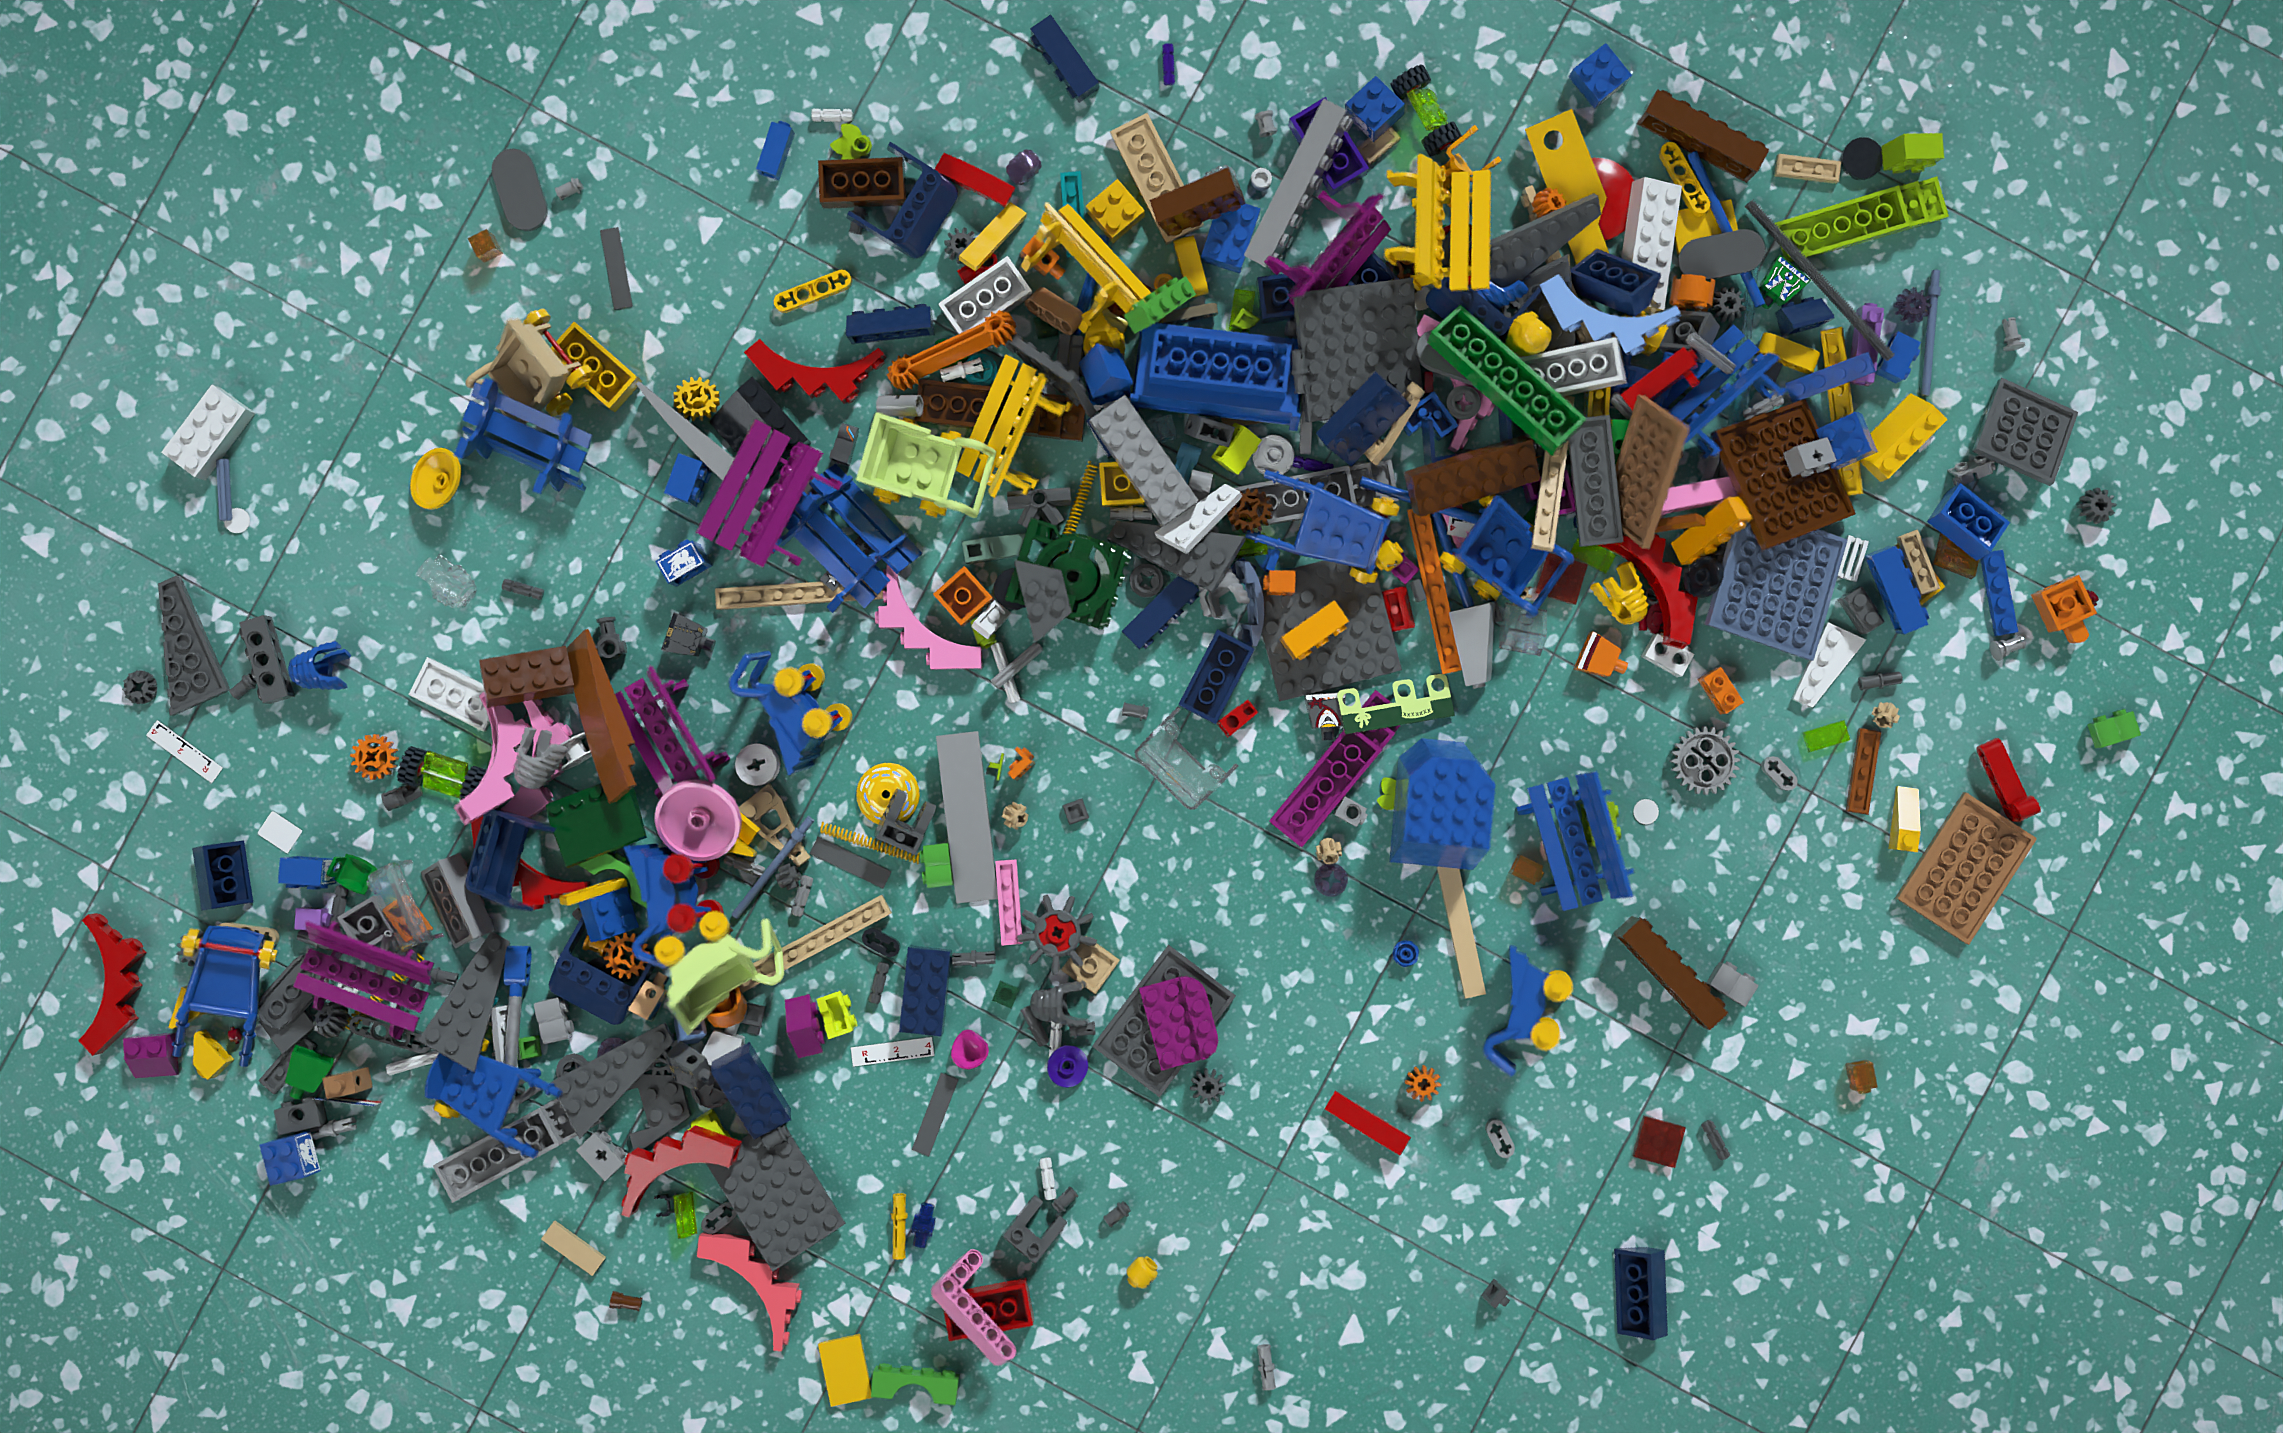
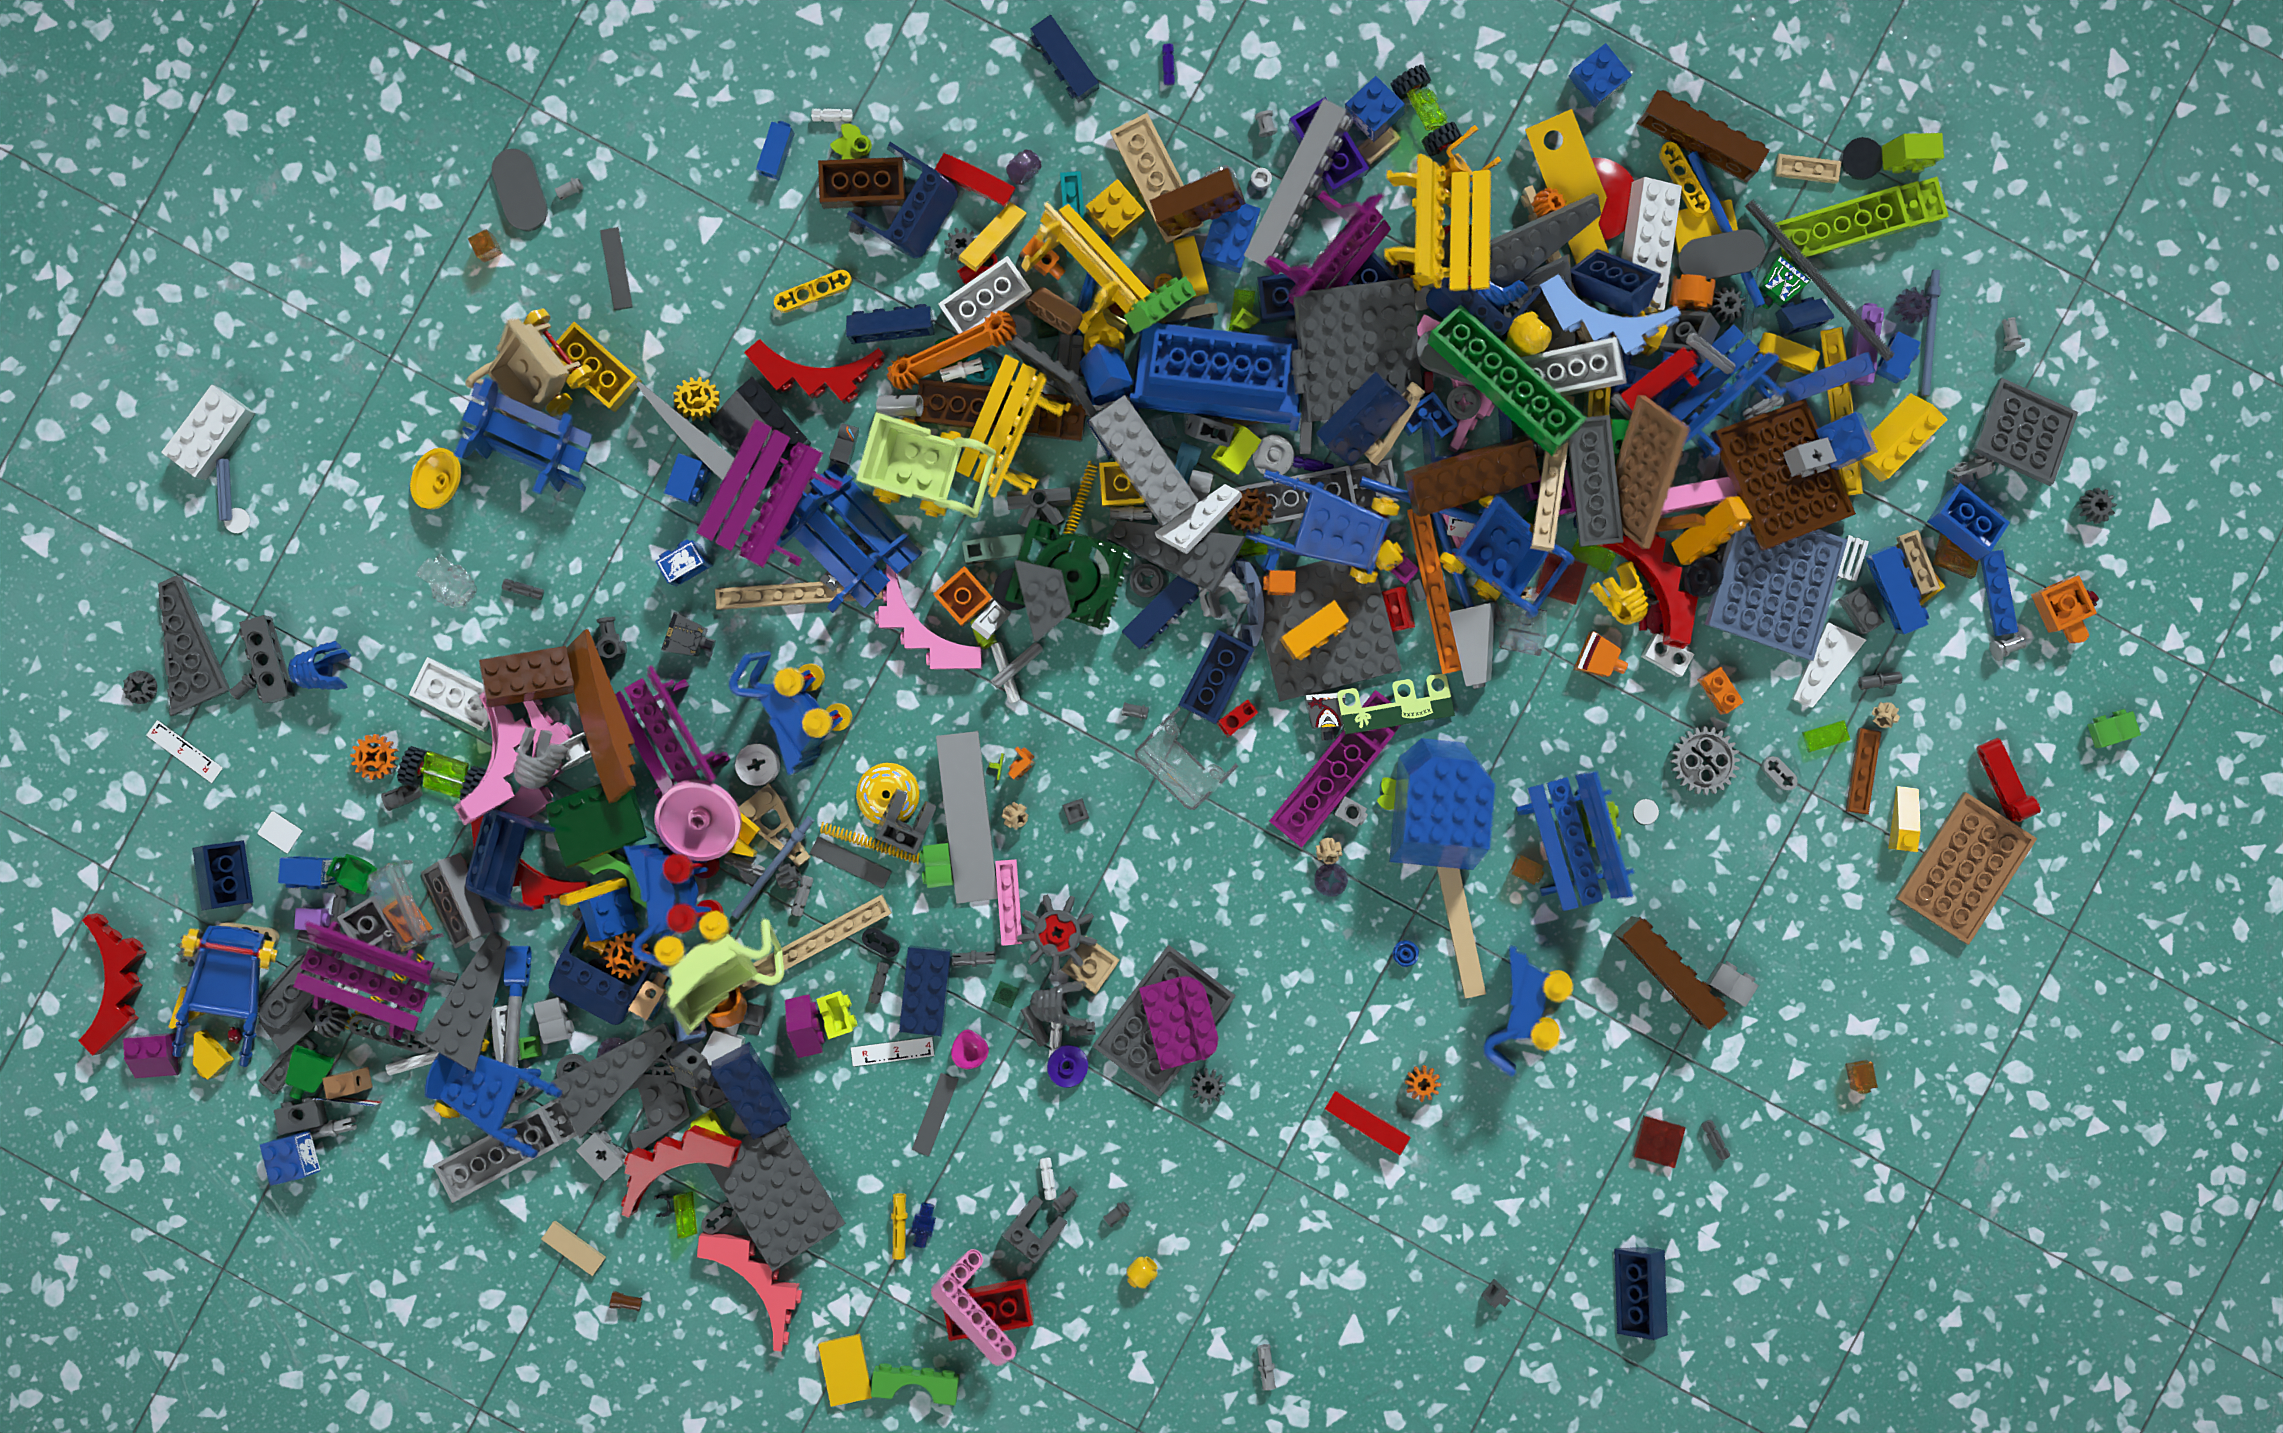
(1504, 1135): light grey beam -> none

